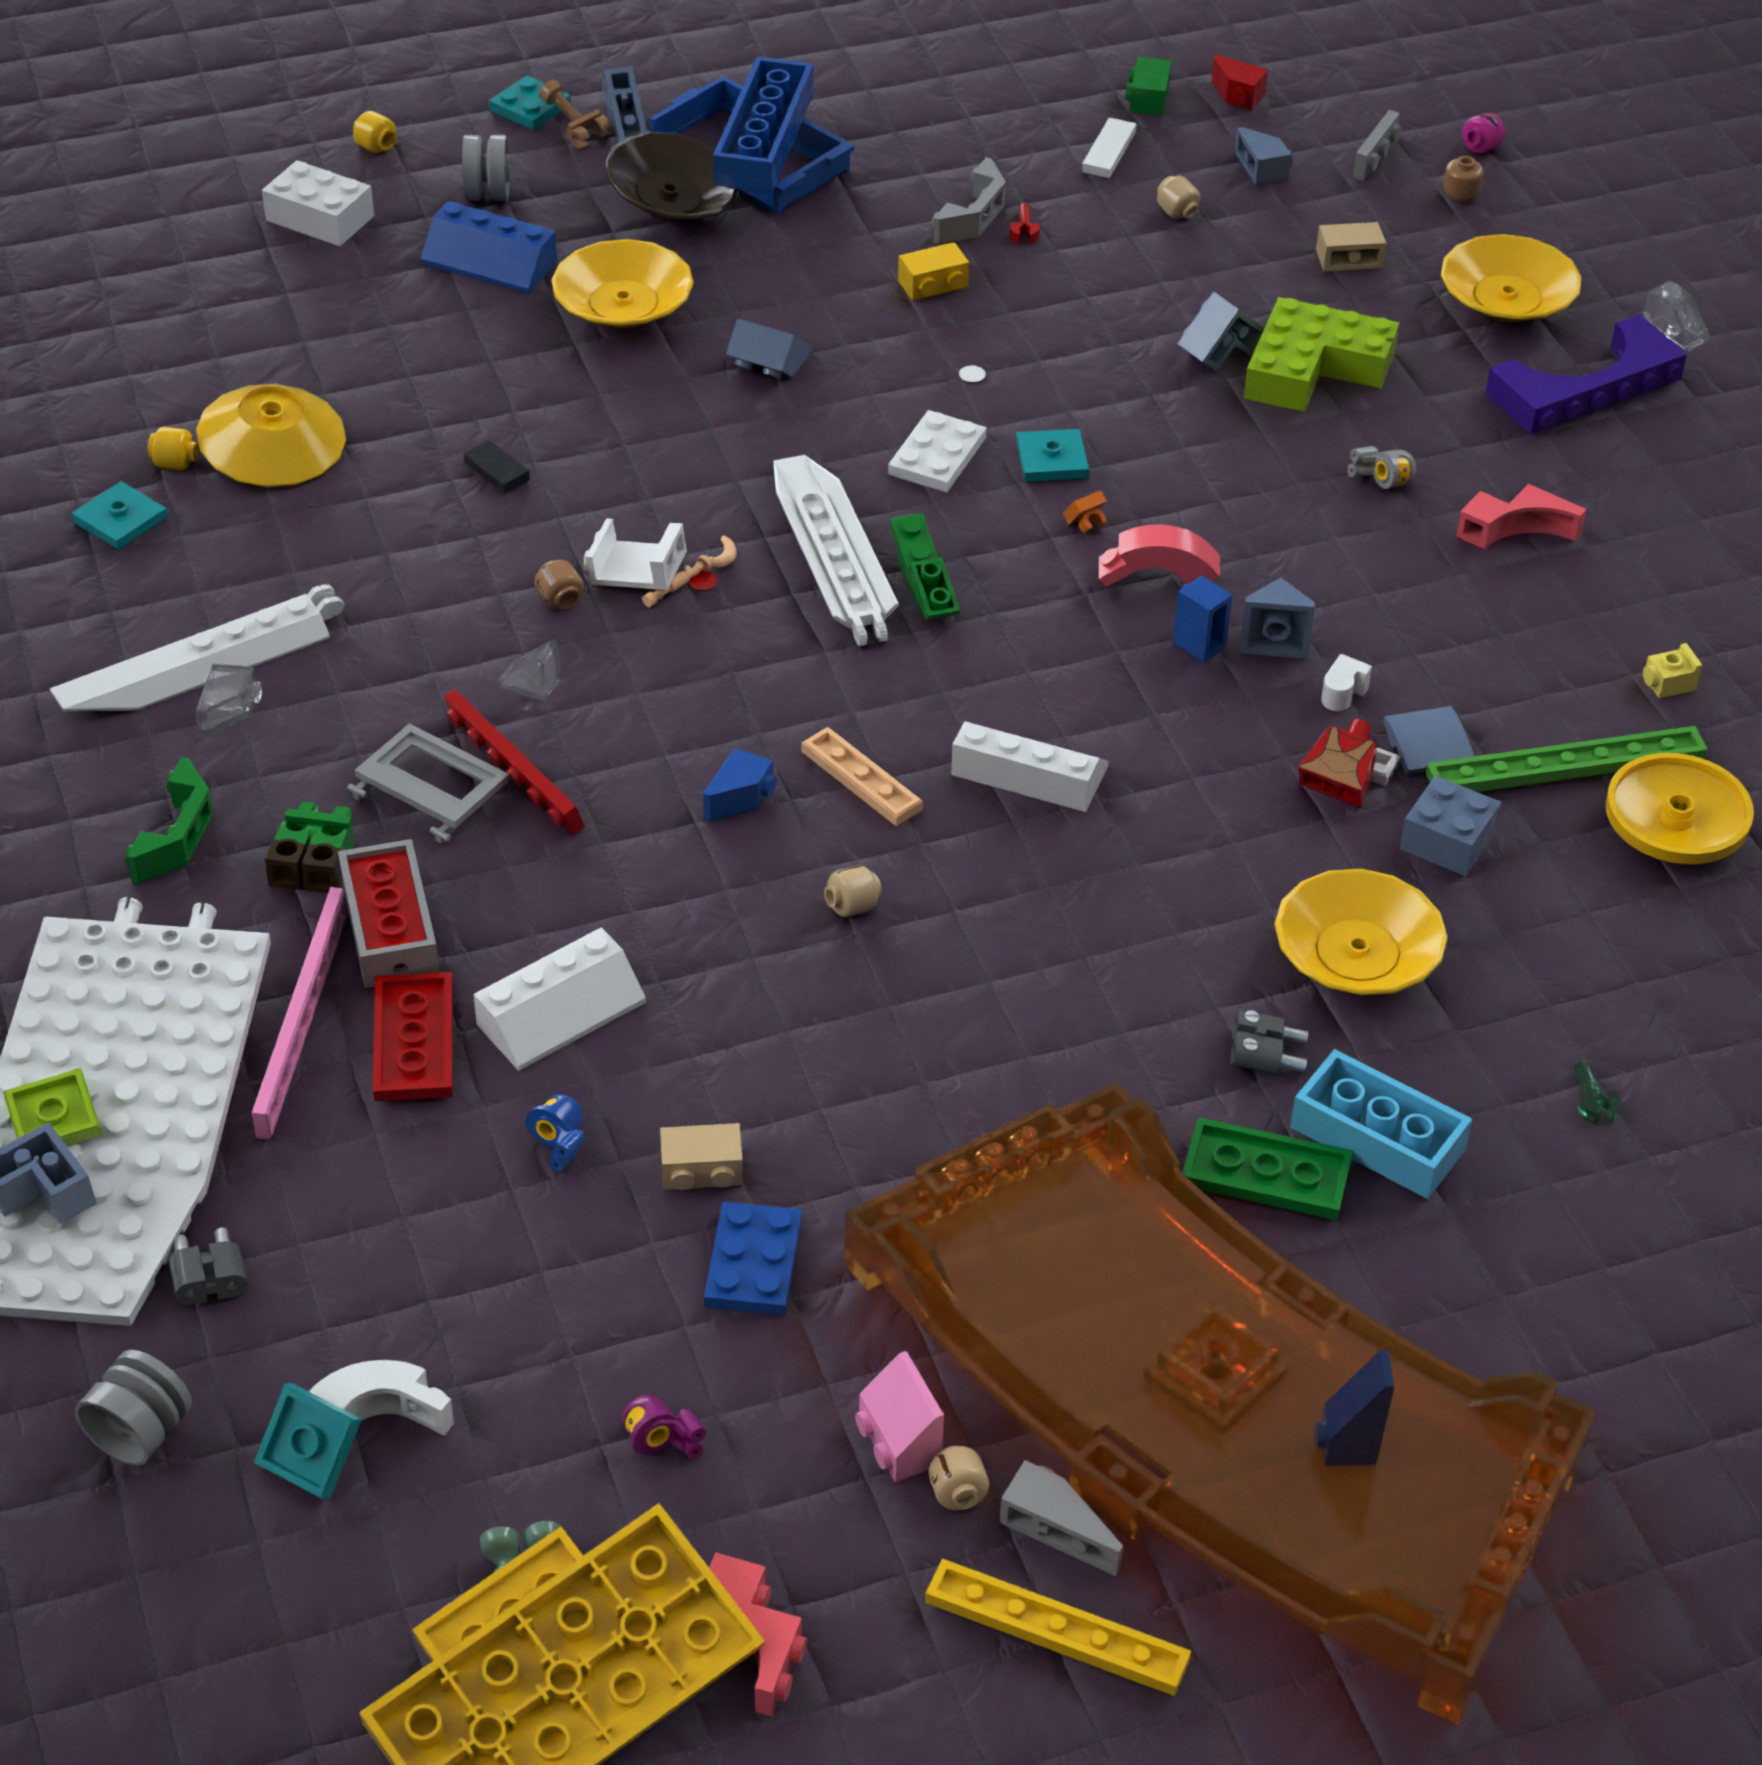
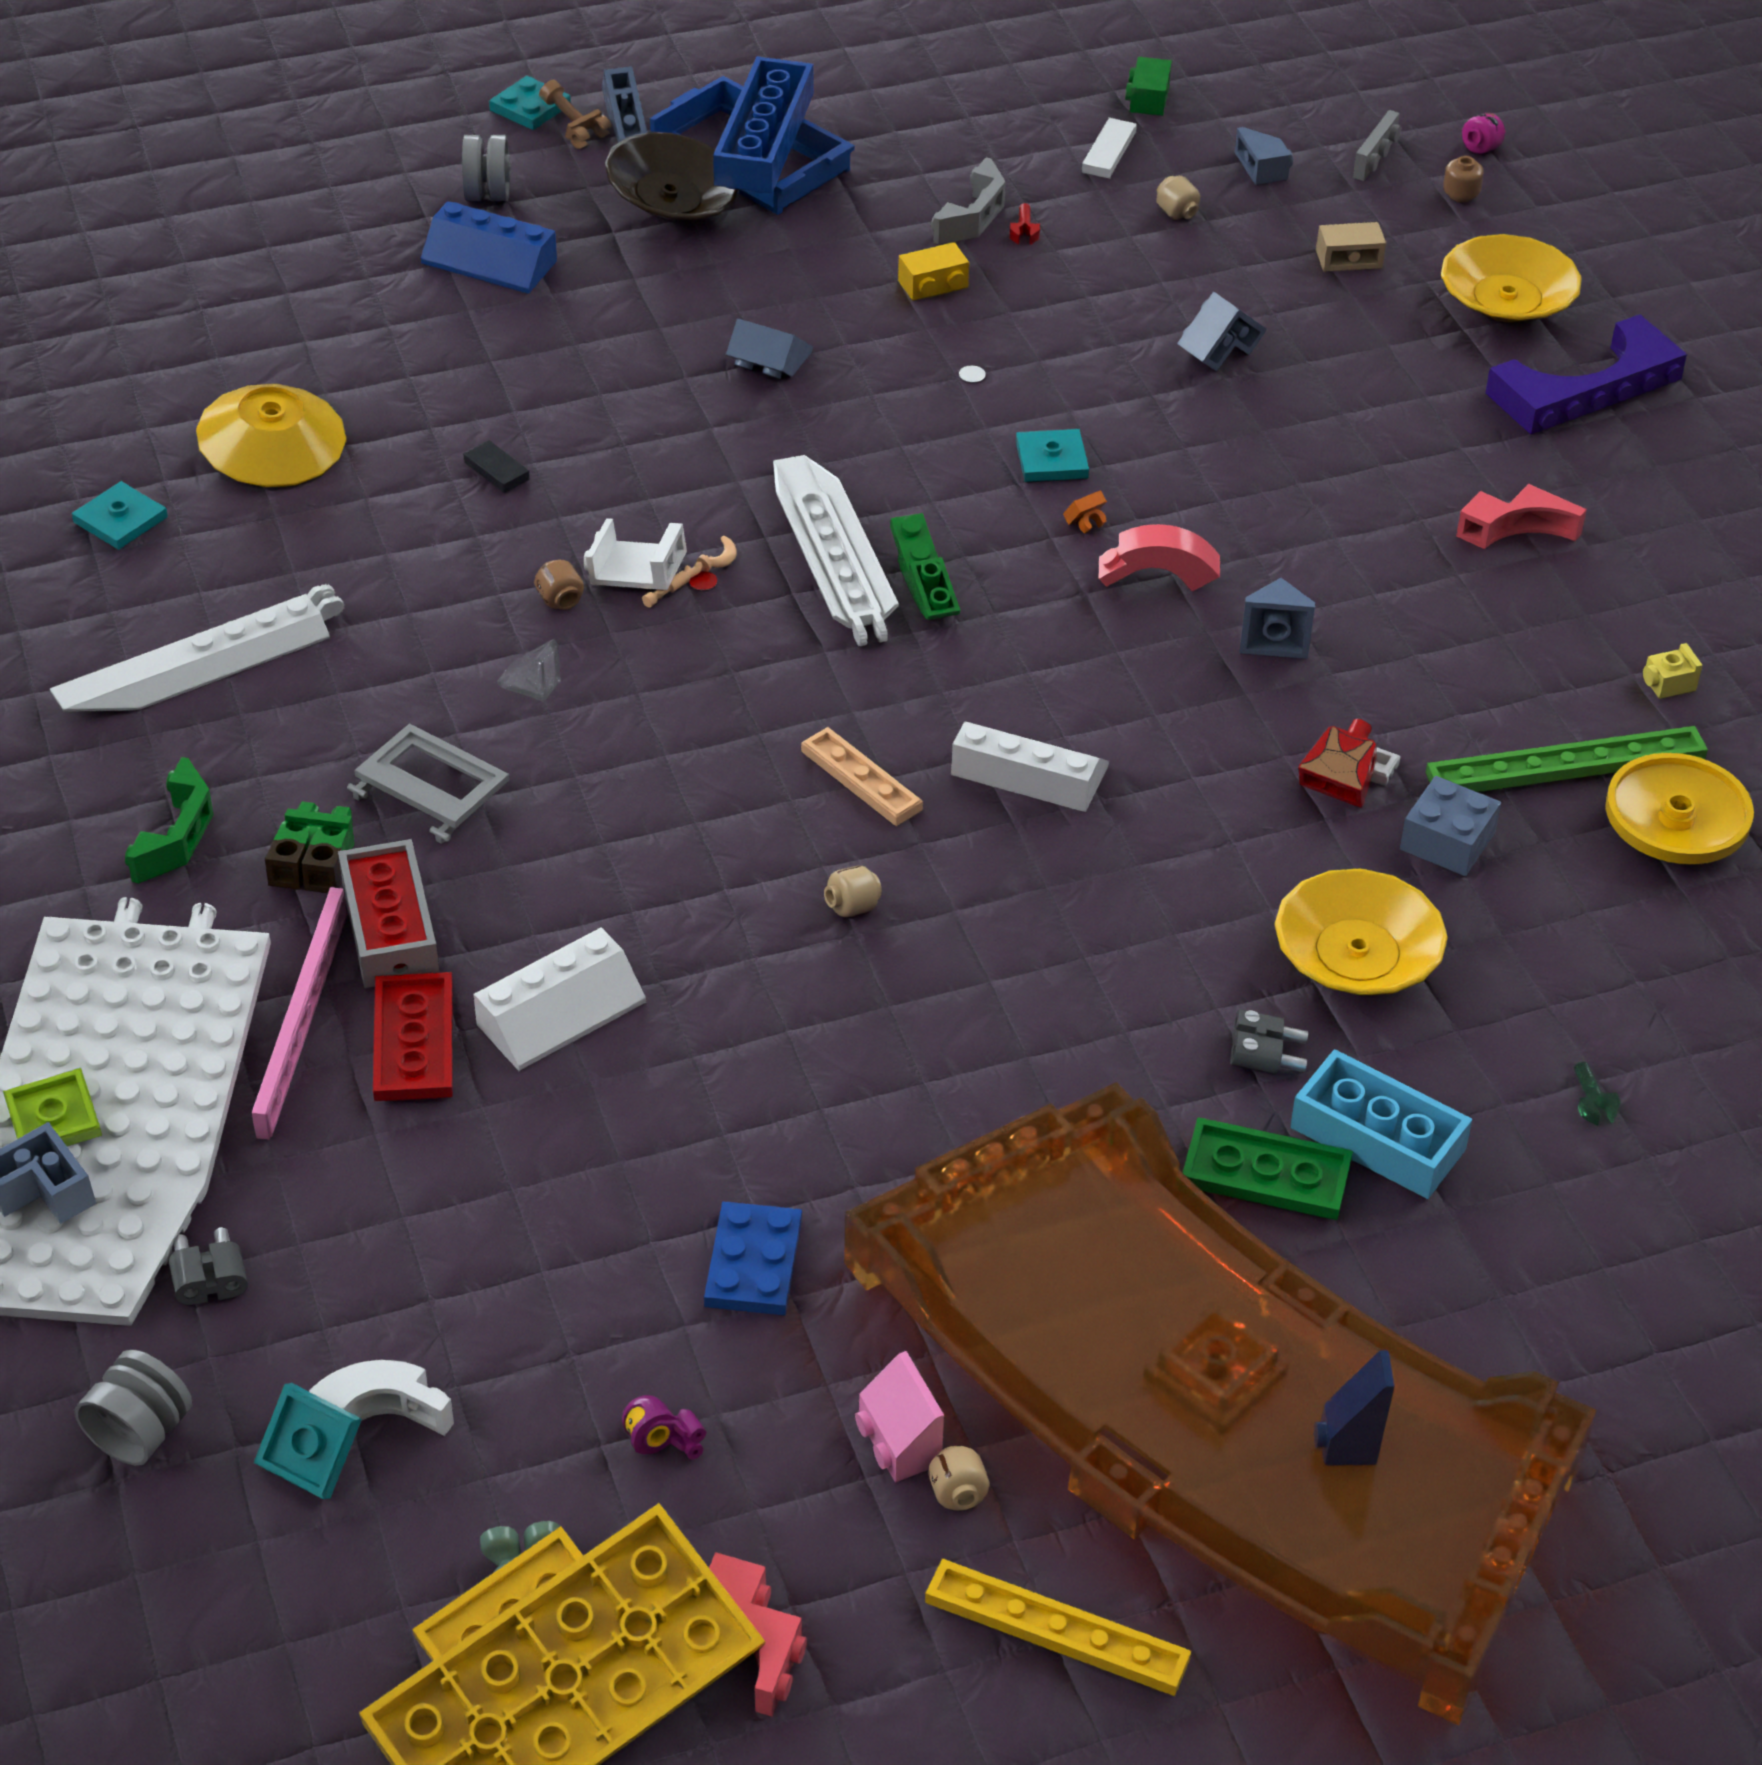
(172, 448): yellow head -> none
(227, 698): clear slope -> none
(318, 203): white brick -> none
(374, 132): yellow head -> none
(520, 769): red plate -> none
(557, 1126): blue piece -> none
(622, 283): yellow dish -> none
(701, 1156): tan brick -> none
(739, 786): blue slope -> none
(937, 451): white plate -> none
(1054, 1514): light grey slope -> none
(1202, 618): blue brick -> none
(1239, 82): red slope -> none
(1315, 342): lime piece -> none
(1343, 680): white leg -> none
(1389, 467): light grey piece -> none
(1427, 738): sand blue slope -> none
(1676, 315): clear slope -> none

